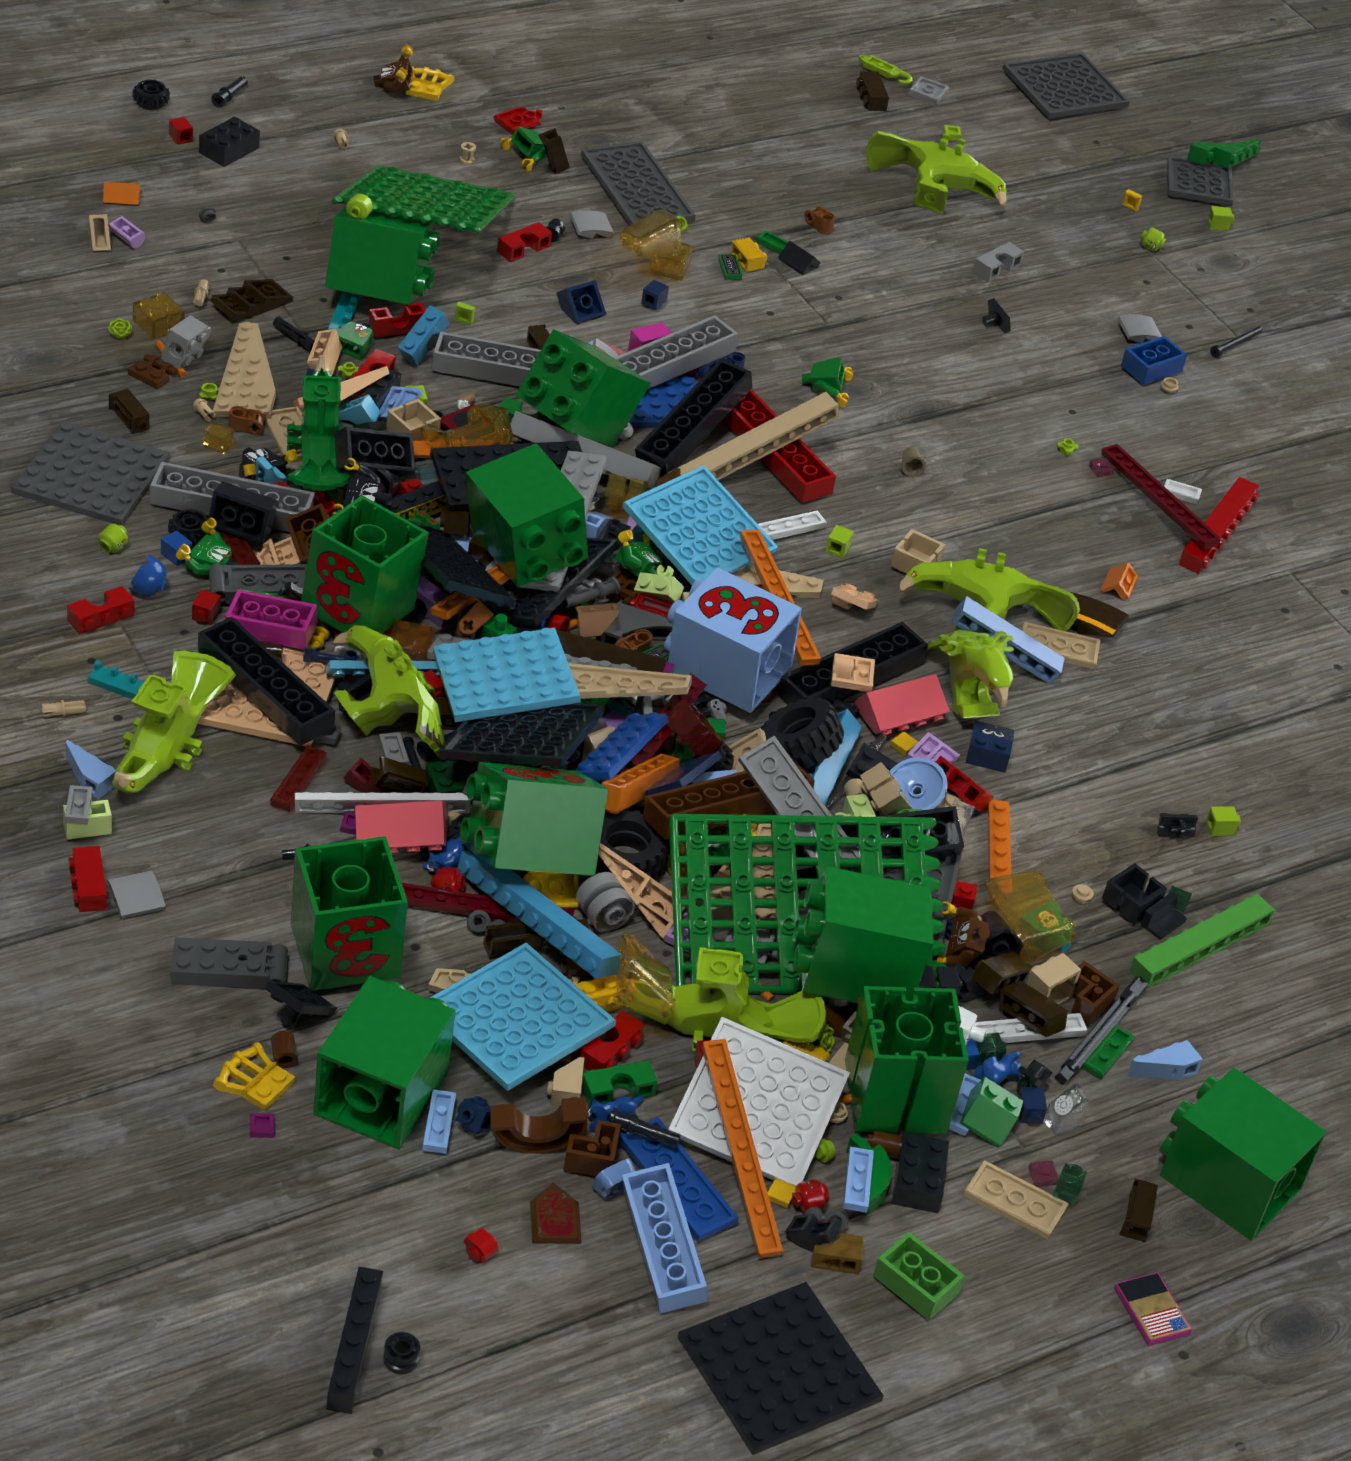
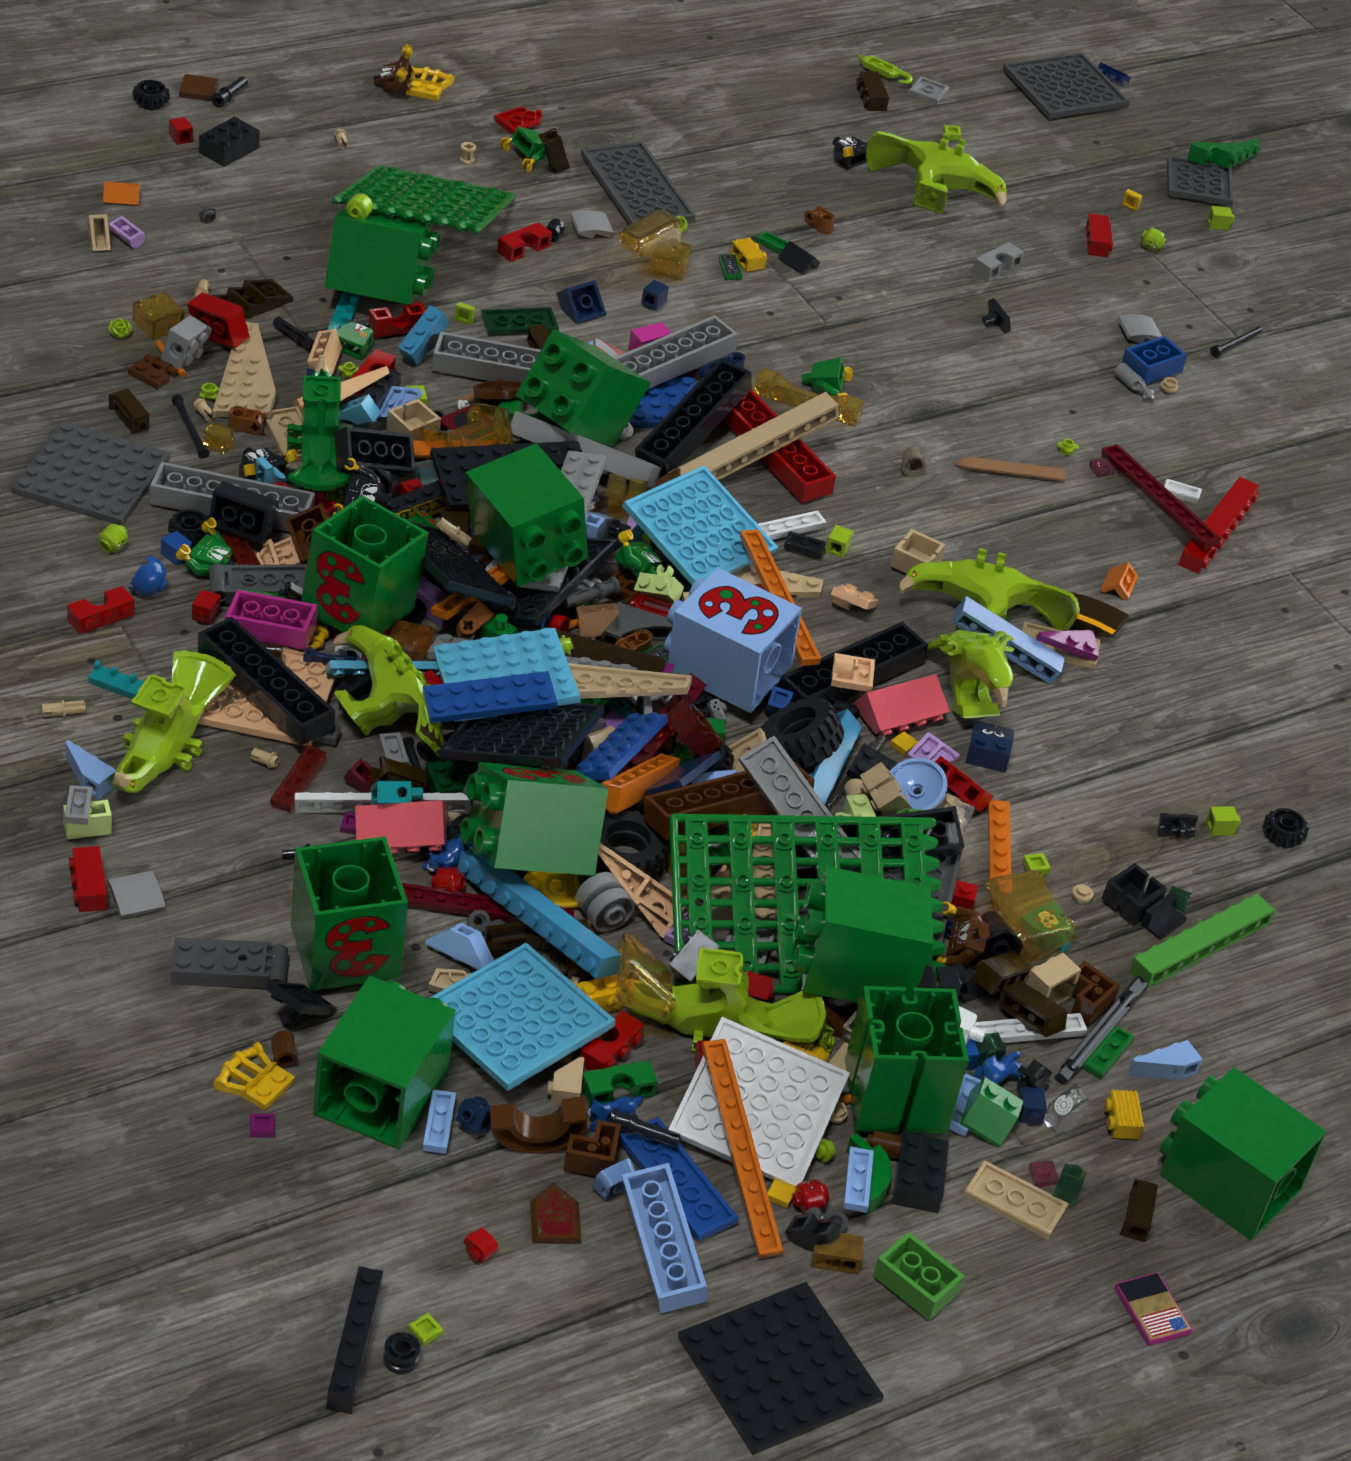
(198, 87): none -> reddish brown tile
(202, 452): none -> black bar
(223, 317): none -> red brick
(265, 758): none -> tan pin
(386, 792): none -> teal torso
(425, 1329): none -> lime tile
(453, 532): none -> tan axle
(463, 945): none -> light blue slope
(489, 697): none -> blue plate
(497, 389): none -> reddish brown piece
(516, 321): none -> dark green tile
(566, 644): none -> lime plate
(684, 962): none -> brick
(760, 986): none -> red brick
(777, 388): none -> clear yellow arch
(777, 699): none -> blue brick
(804, 544): none -> black plate
(849, 151): none -> black torso
(1016, 469): none -> medium nougat piece
(1036, 862): none -> lime plate
(1076, 642): none -> magenta wing
(1098, 235): none -> red brick
(1119, 76): none -> clear blue plate
(1124, 1114): none -> yellow brick
(1133, 381): none -> light grey wheel
(1285, 827): none -> black gear

